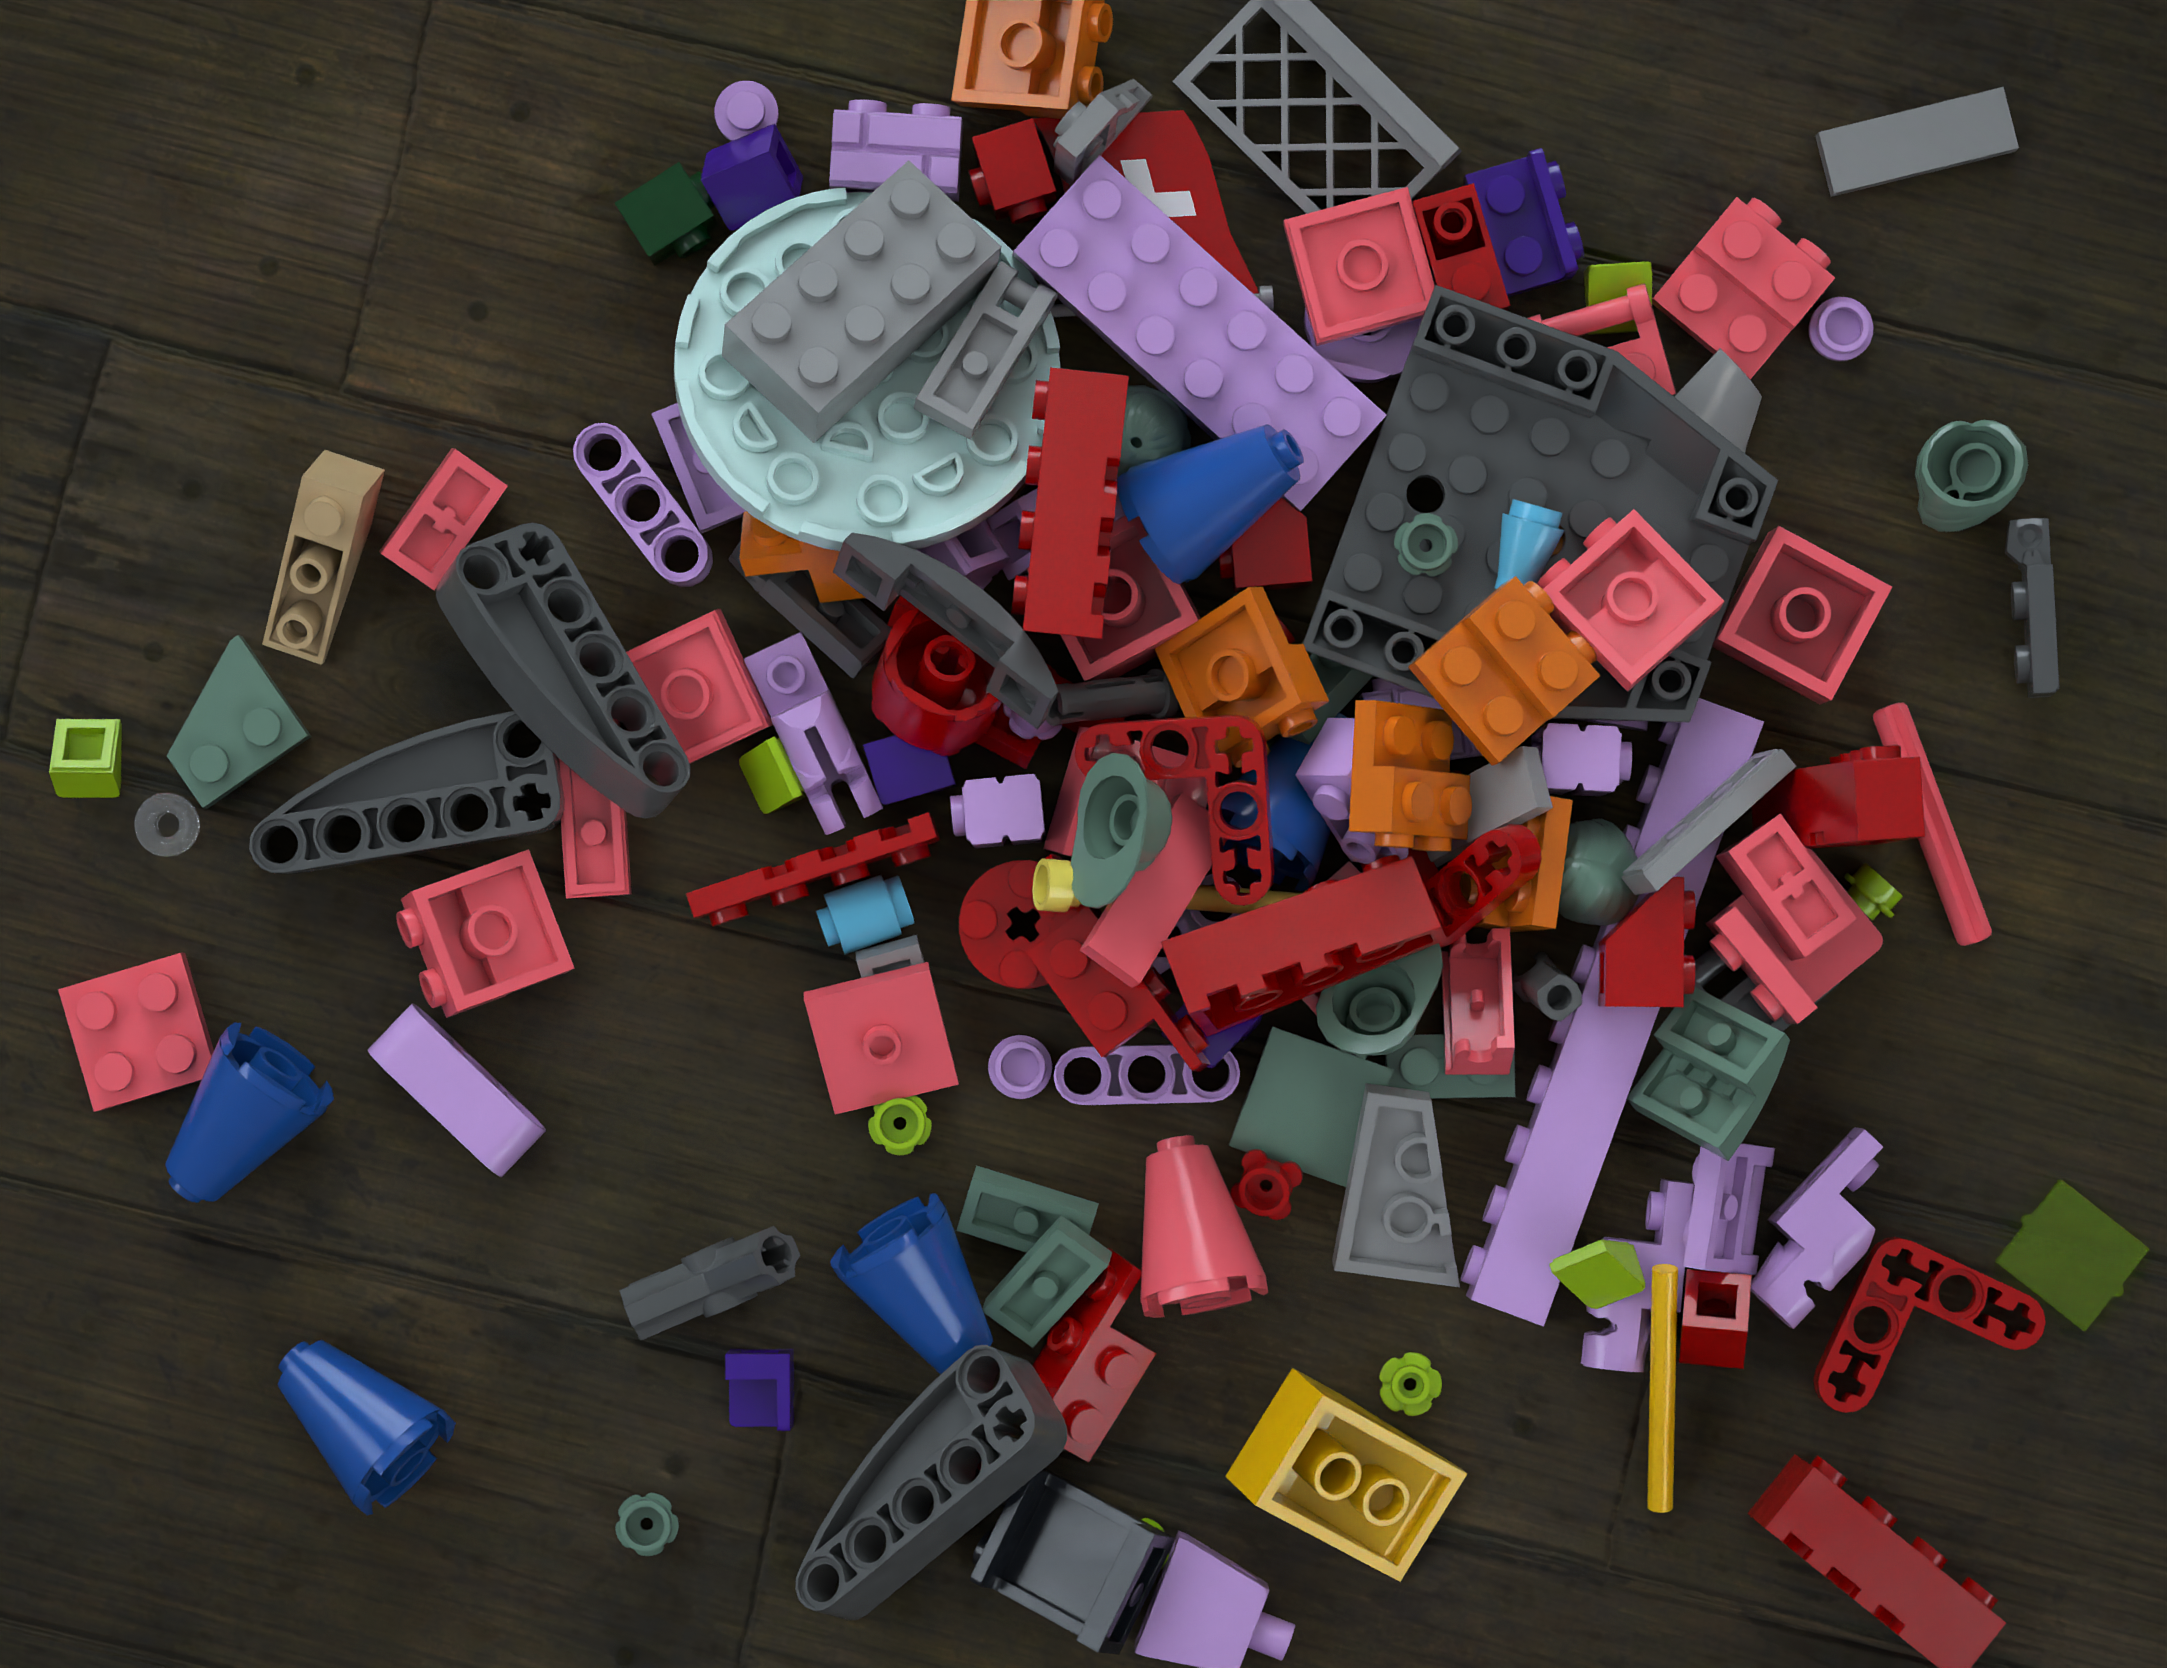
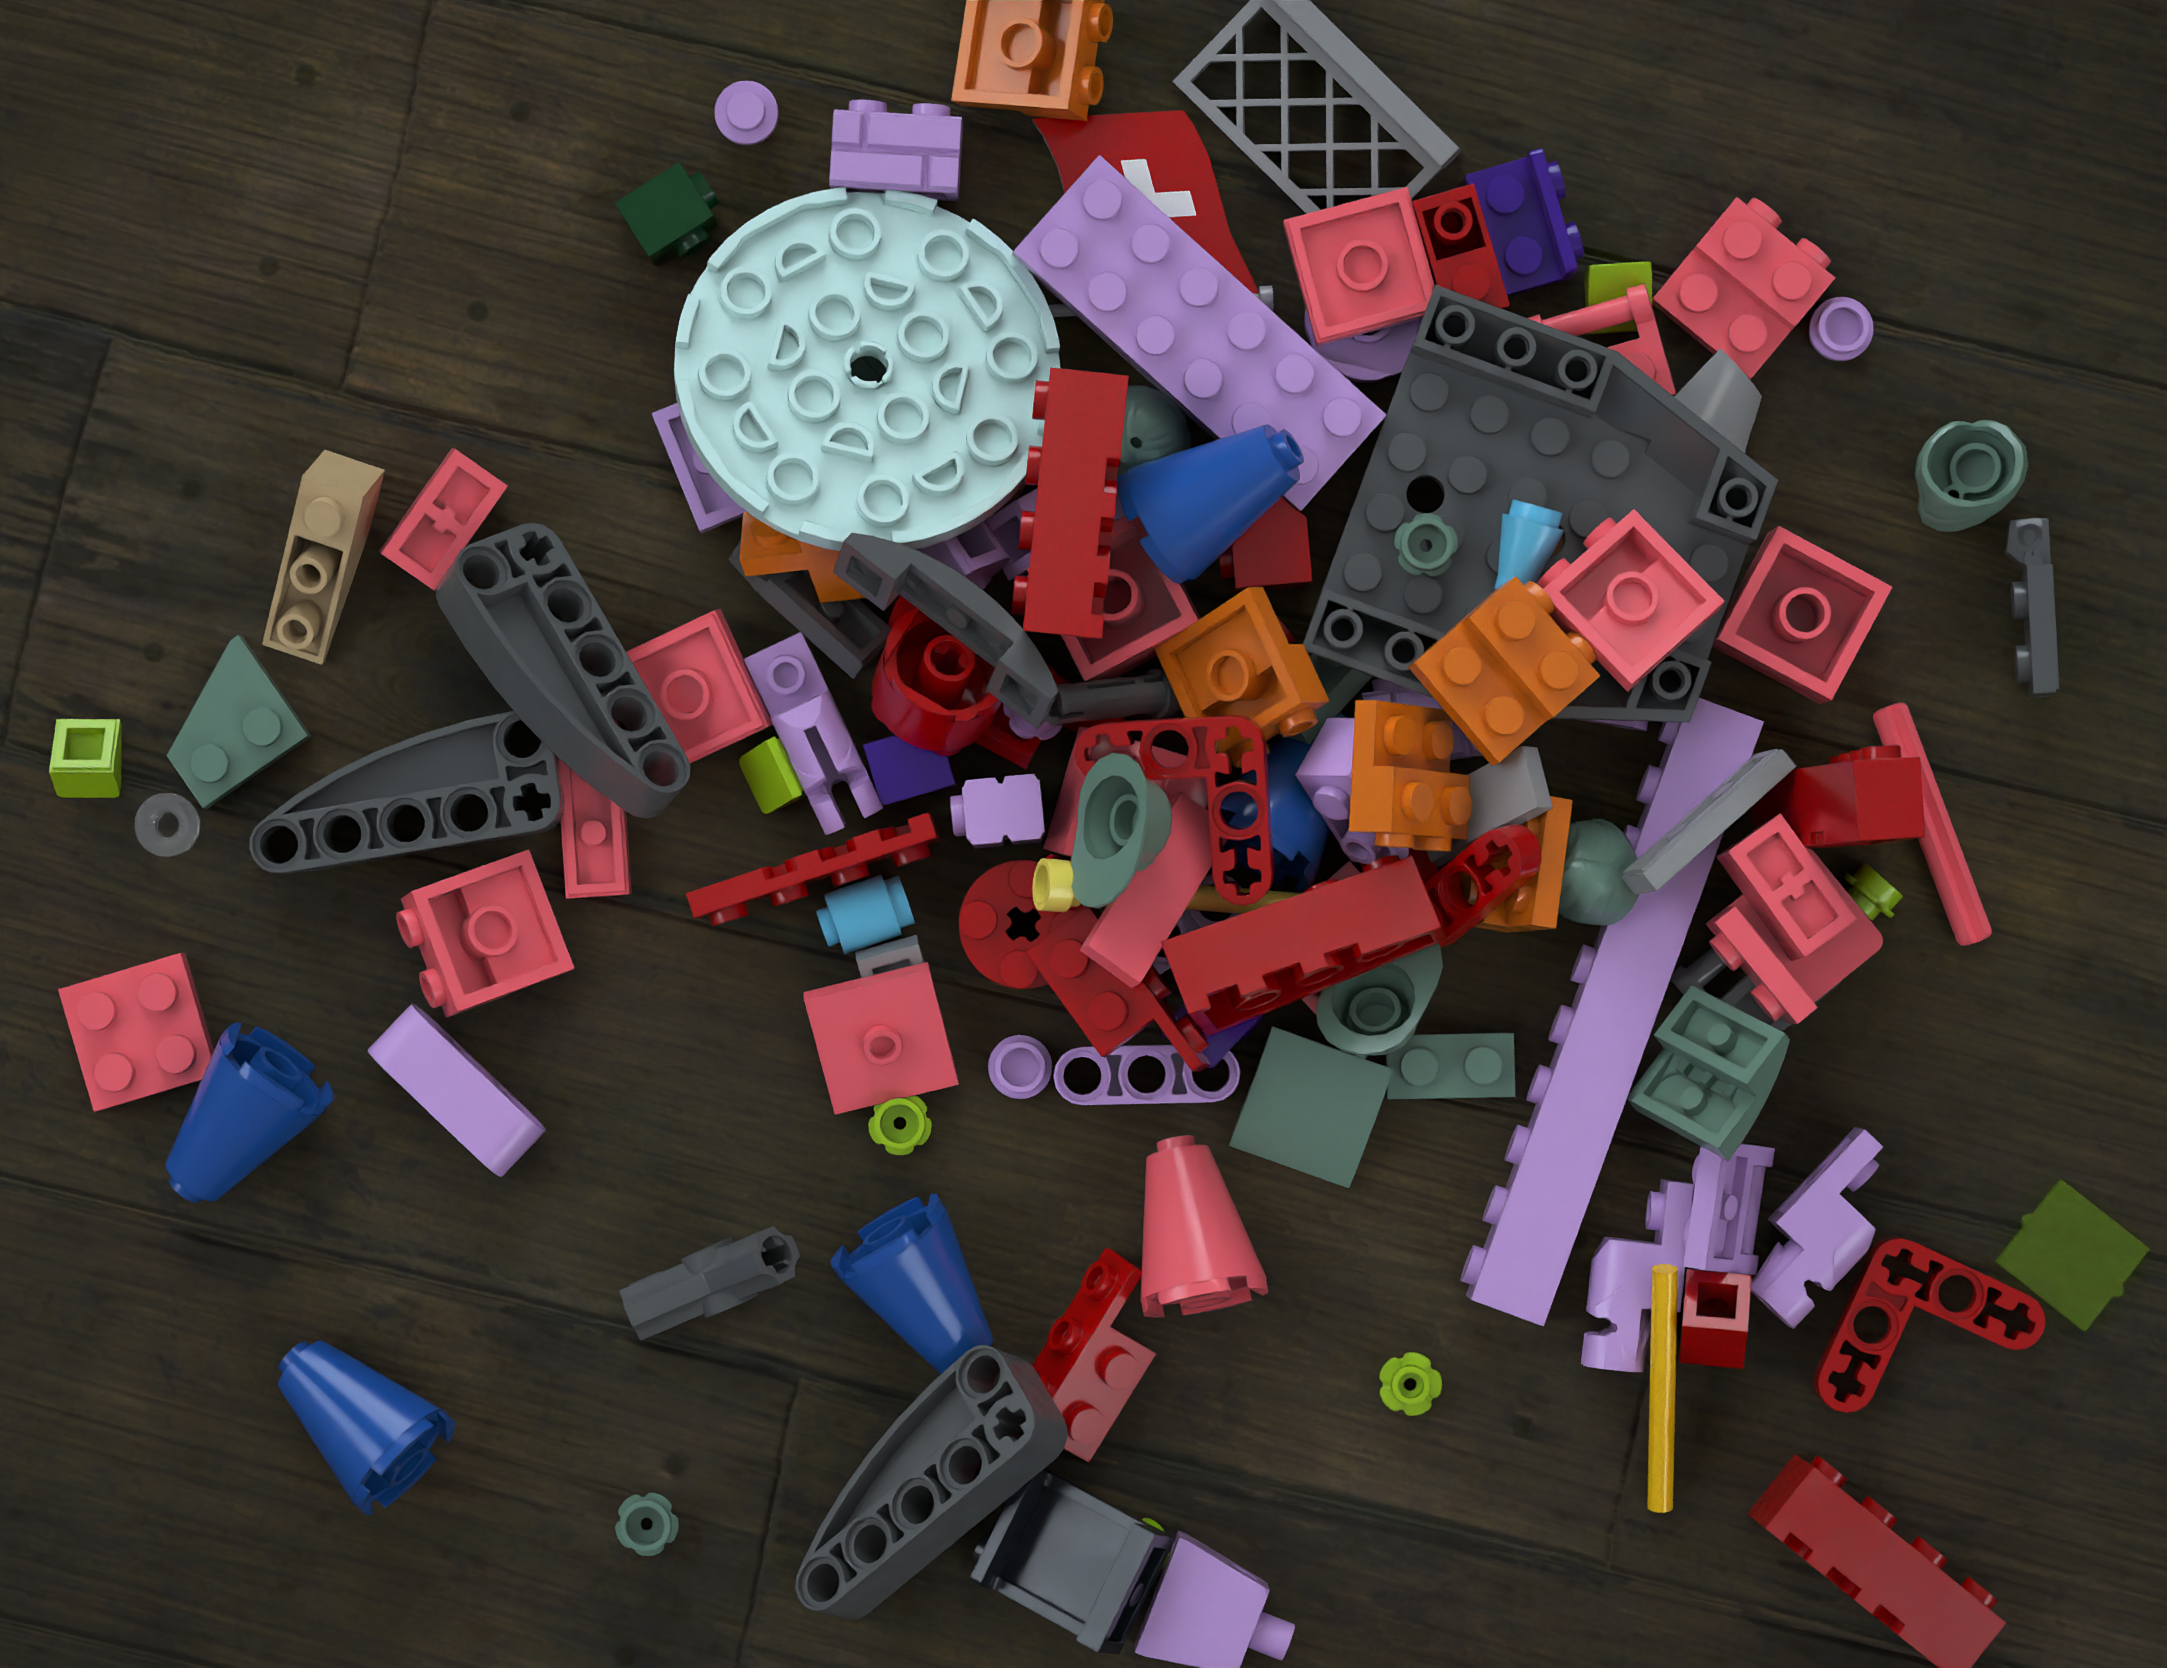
(625, 479): lavender beam -> none
(751, 176): dark purple panel -> none
(761, 1387): dark purple panel -> none
(860, 301): light grey brick -> none
(984, 351): light grey plate -> none
(1012, 173): red brick -> none
(1017, 1210): sand green plate -> none
(1047, 1281): sand green plate -> none
(1091, 129): light grey wing -> none
(1260, 1201): red plate -> none
(1344, 1475): yellow slope -> none
(1395, 1194): light grey wing -> none
(1478, 1006): coral hinge -> none
(1548, 988): dark grey bar -> none
(1583, 759): lavender brick -> none
(1600, 1272): lime slope -> none
(1644, 952): red slope -> none
(1917, 141): light grey tile -> none

